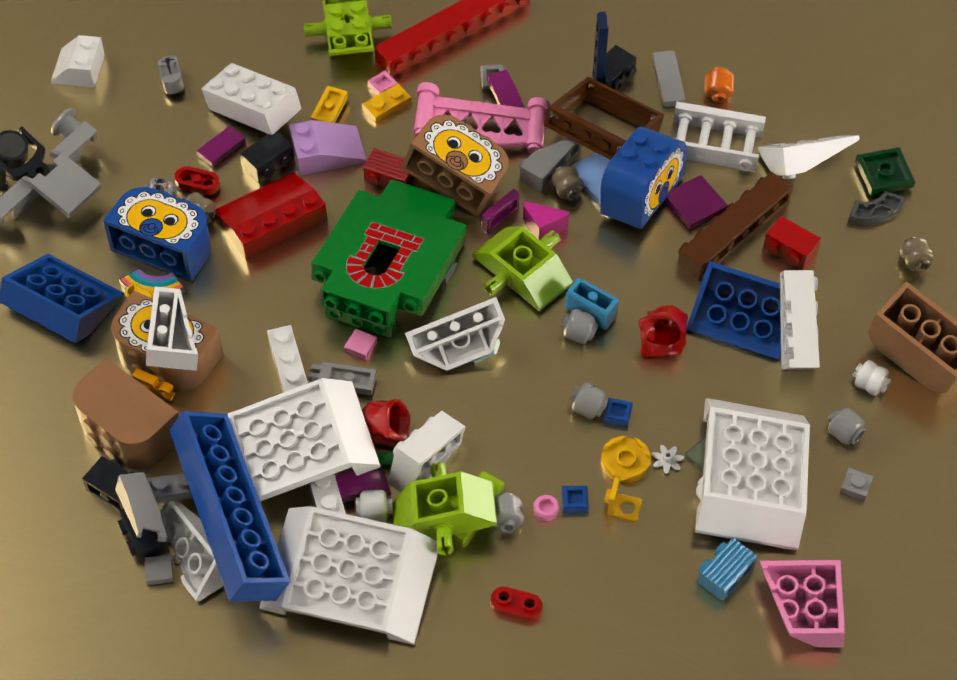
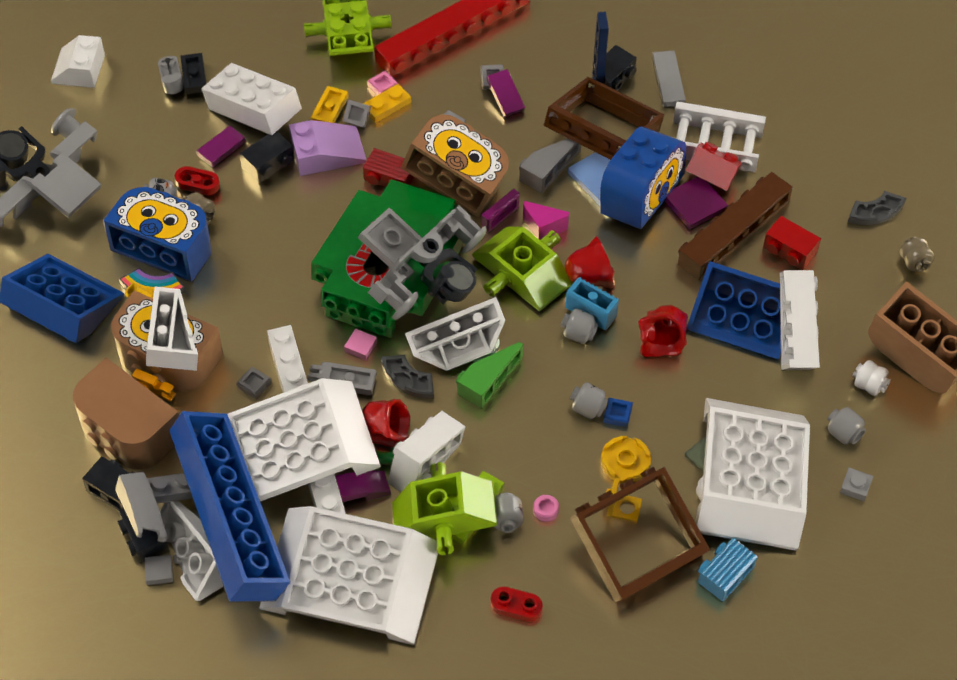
(193, 72): none -> black plate
(254, 382): none -> light grey tile
(272, 215): red slope -> none
(356, 113): none -> light grey plate
(374, 505): white head -> none
(398, 243): none -> light grey piece
(407, 378): none -> dark grey tile
(486, 375): none -> bright green slope
(529, 119): bright pink piece -> none
(567, 182): dark tan piece -> none
(575, 499): blue tile -> none
(591, 265): none -> red piece
(667, 459): white plant -> none
(680, 513): none -> reddish brown window
(714, 165): none -> brick
(719, 84): orange head -> none
(801, 156): white wedge -> none
(809, 599): bright pink wedge -> none
(885, 171): dark green plate -> none

